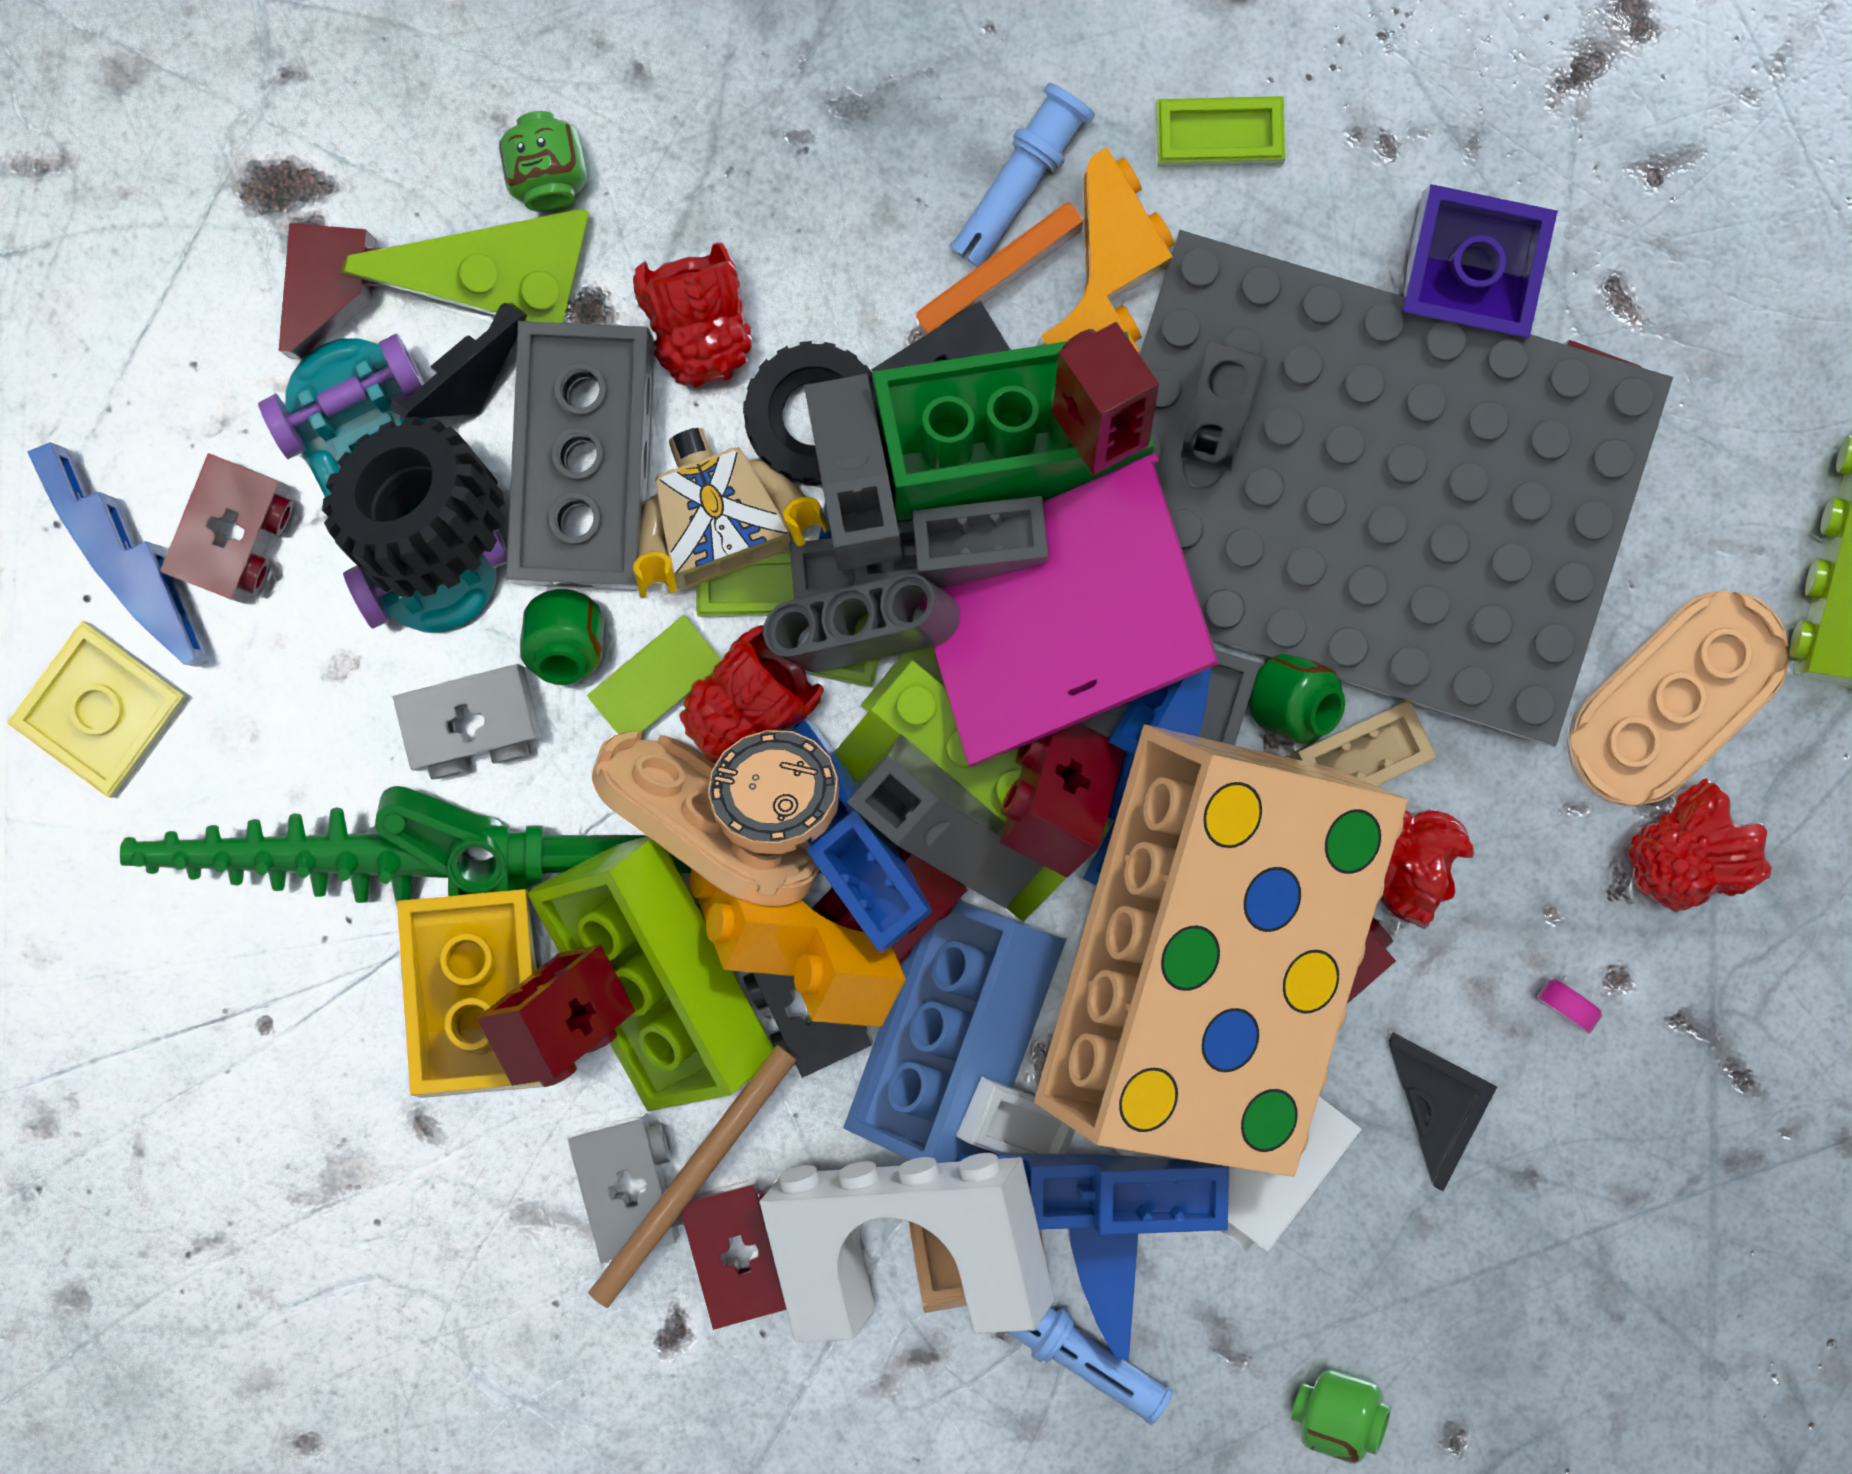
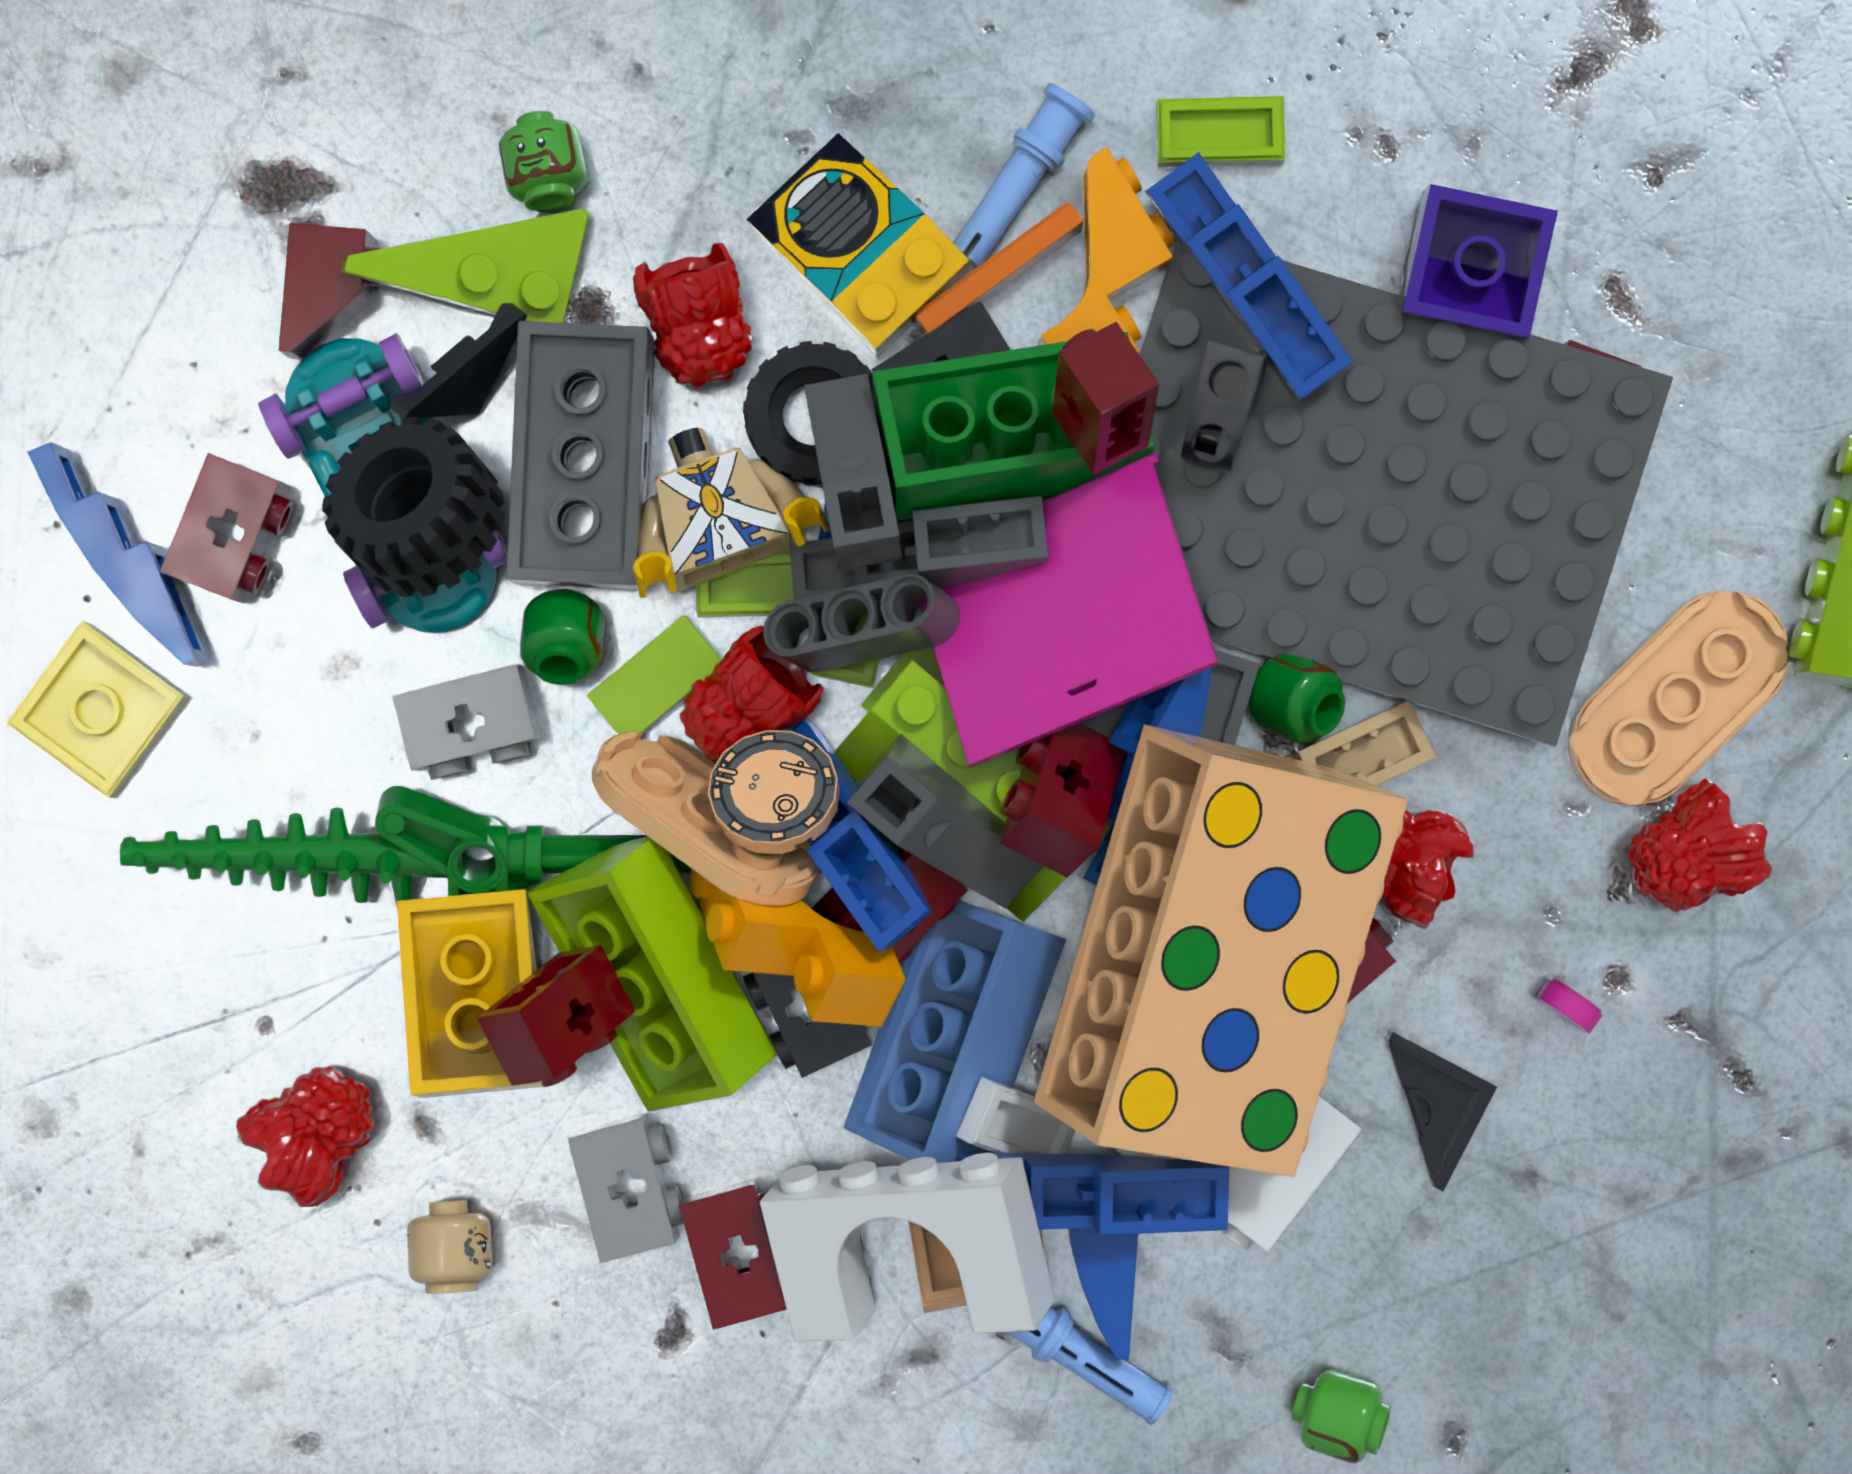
(309, 1134): none -> red hair
(449, 1248): none -> tan head
(692, 1176): medium nougat axle -> none
(859, 243): none -> slope
(1249, 276): none -> blue slope

